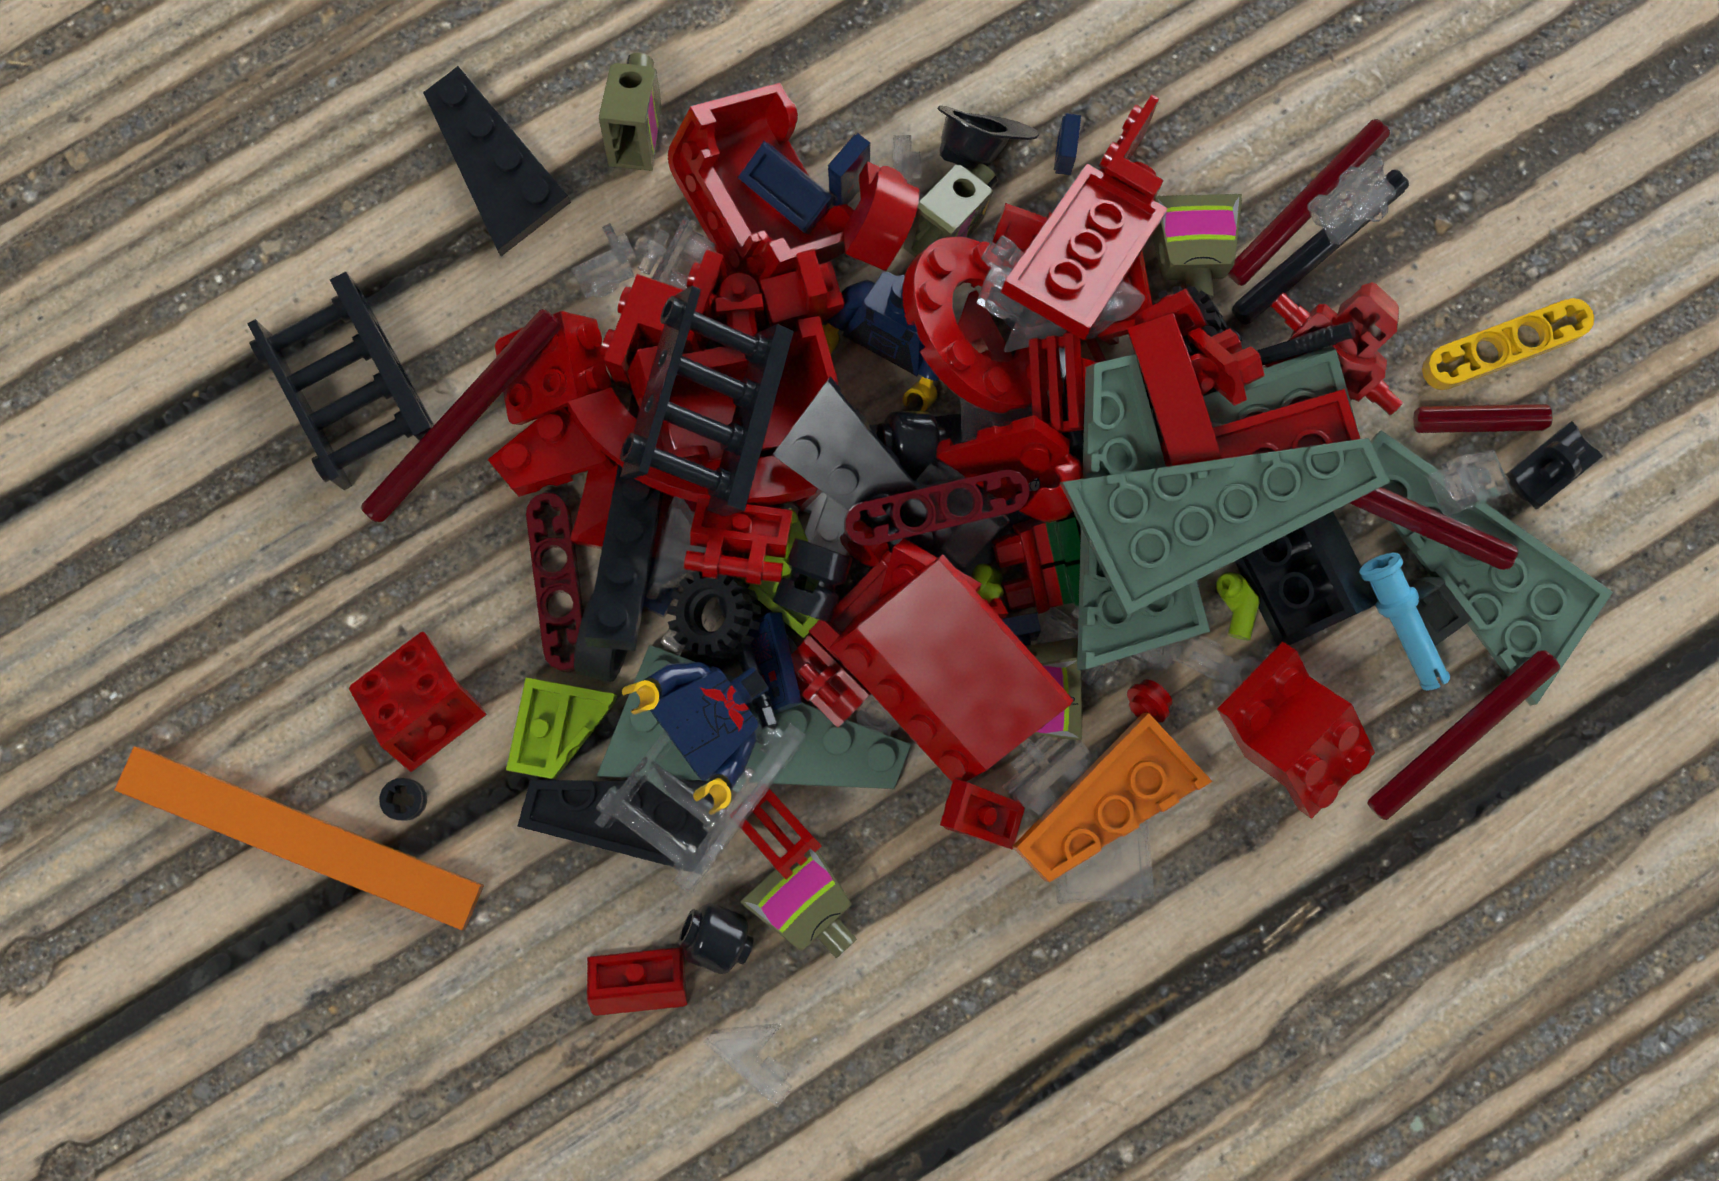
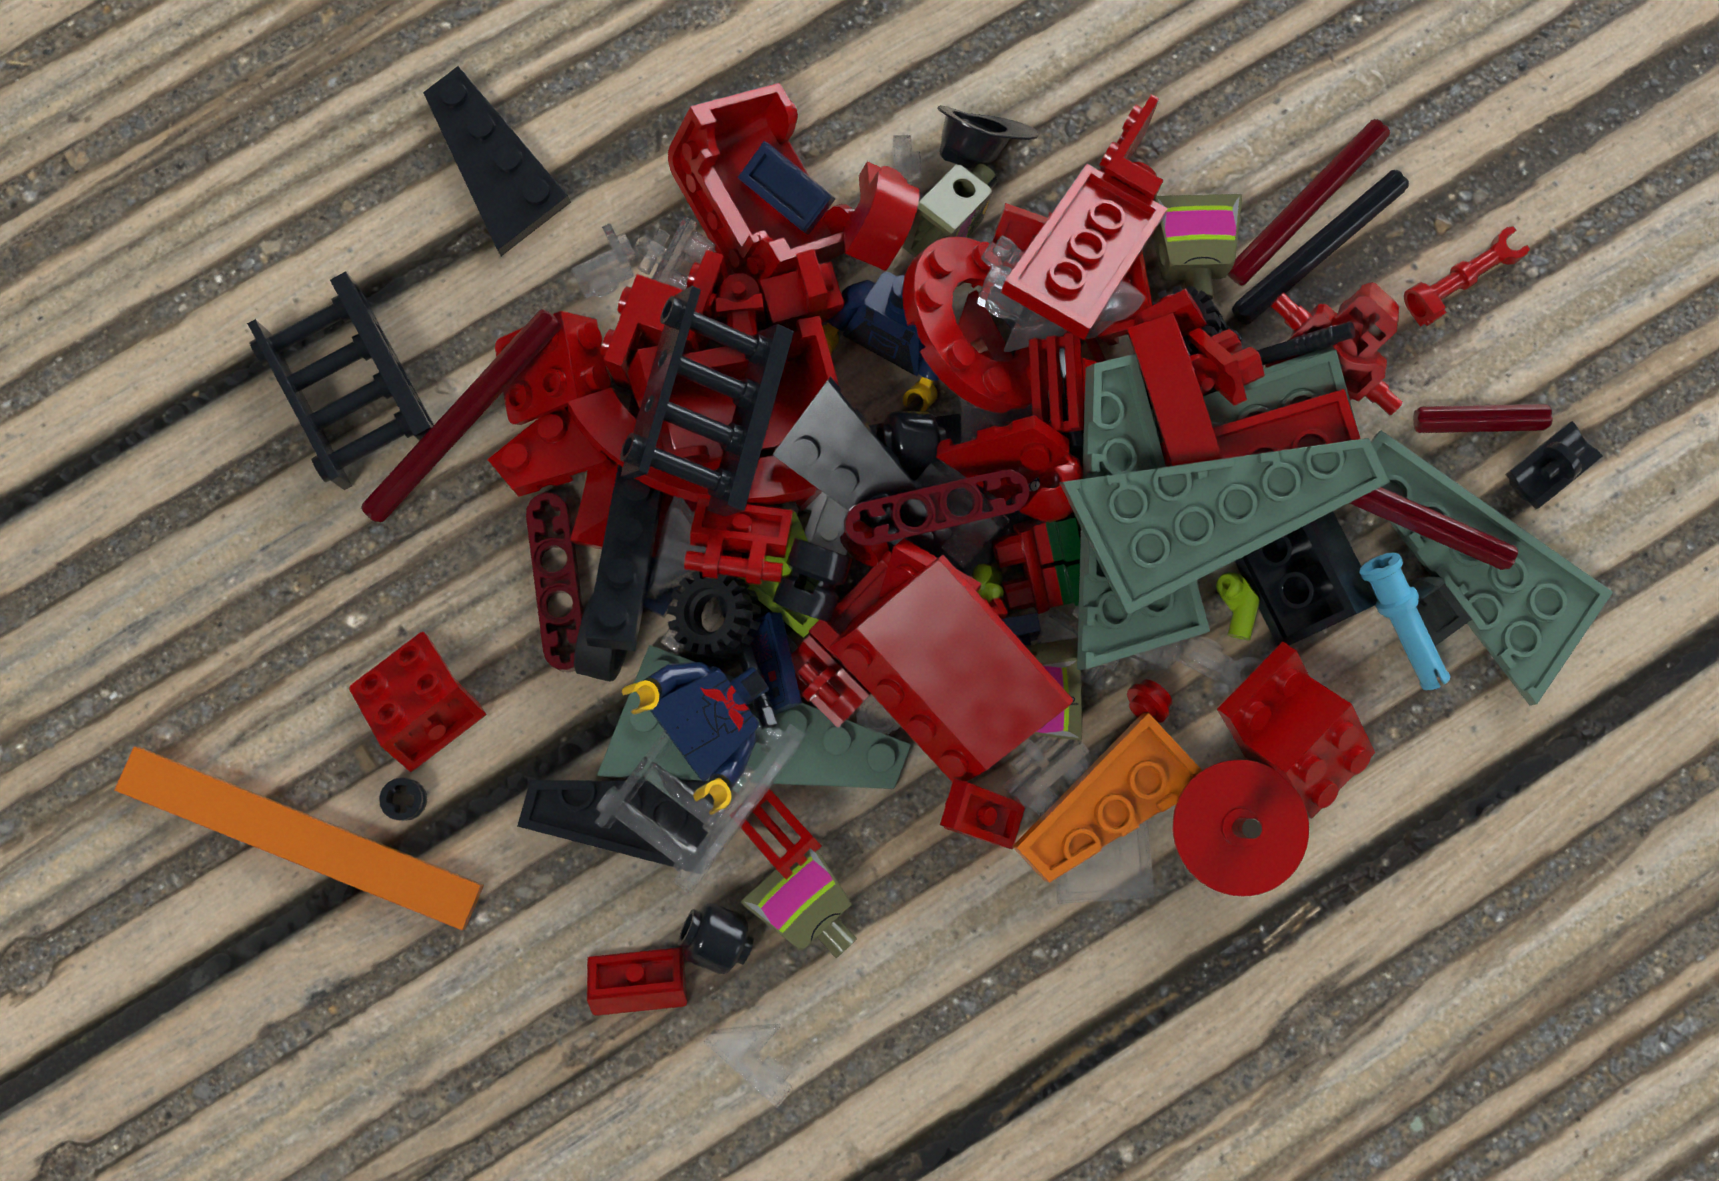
(554, 725): lime wing -> none
(633, 100): olive torso -> none
(846, 167): dark blue tile -> none
(1067, 144): dark blue tile -> none
(1240, 828): none -> red piece
(1358, 197): clear hips -> none
(1425, 300): none -> red piece
(1463, 734): dark red axle -> none
(1469, 482): clear slope -> none
(1506, 340): yellow beam -> none

